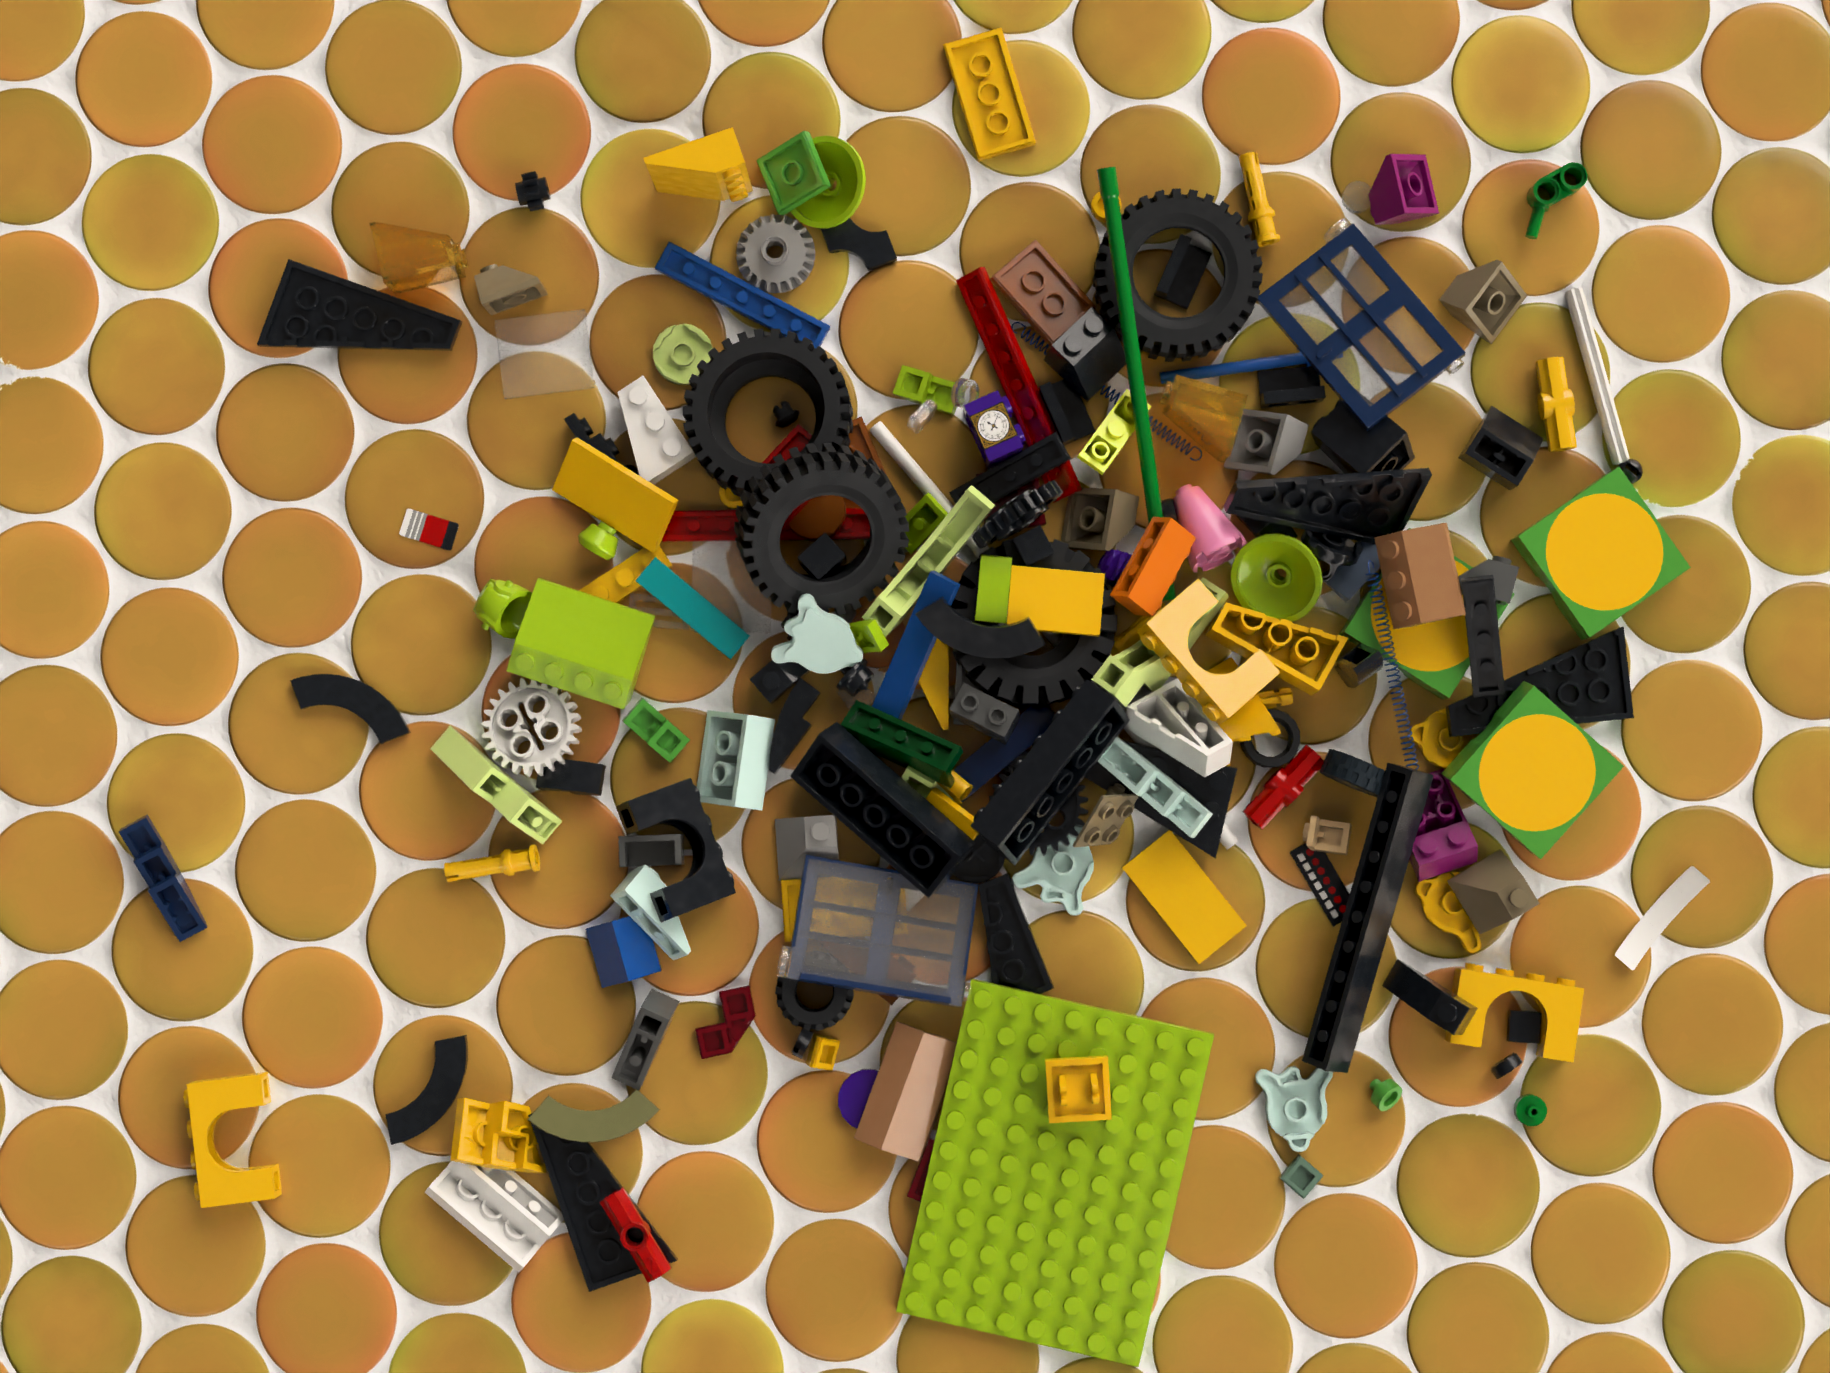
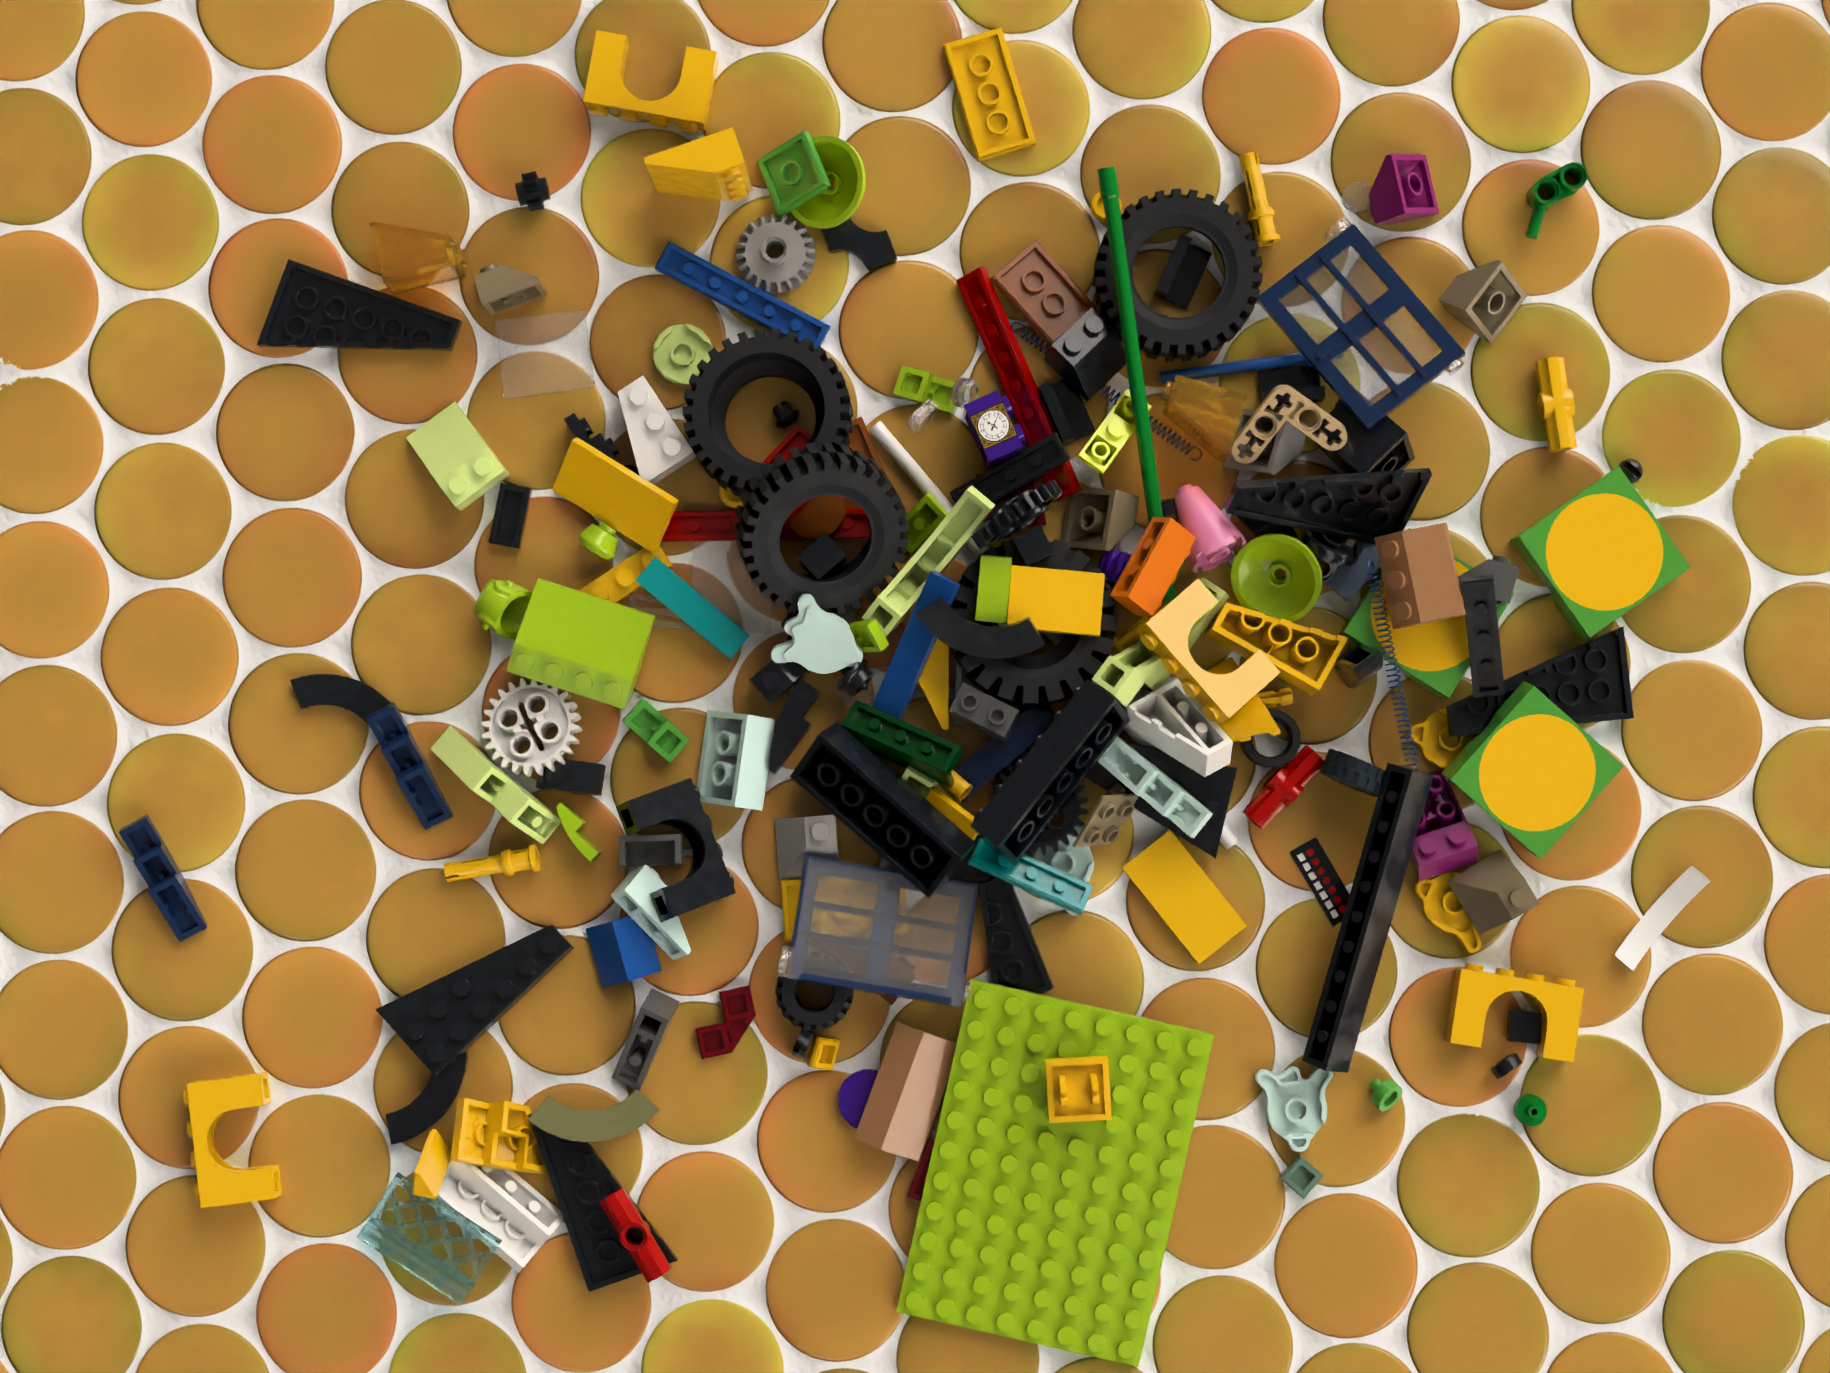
(409, 766): none -> dark blue slope
(418, 1256): none -> clear light blue fence
(429, 529): sticker -> none
(431, 1166): none -> yellow slope
(457, 456): none -> yellowish green slope
(460, 1007): none -> black wing
(510, 515): none -> black tile
(573, 824): none -> lime slope
(685, 106): none -> yellow arch
(1034, 877): none -> teal tile
(1291, 414): none -> tan beam
(1327, 835): tan bracket -> none
(1429, 998): black slope -> none
(1501, 448): black slope -> none
(1597, 376): white axle -> none

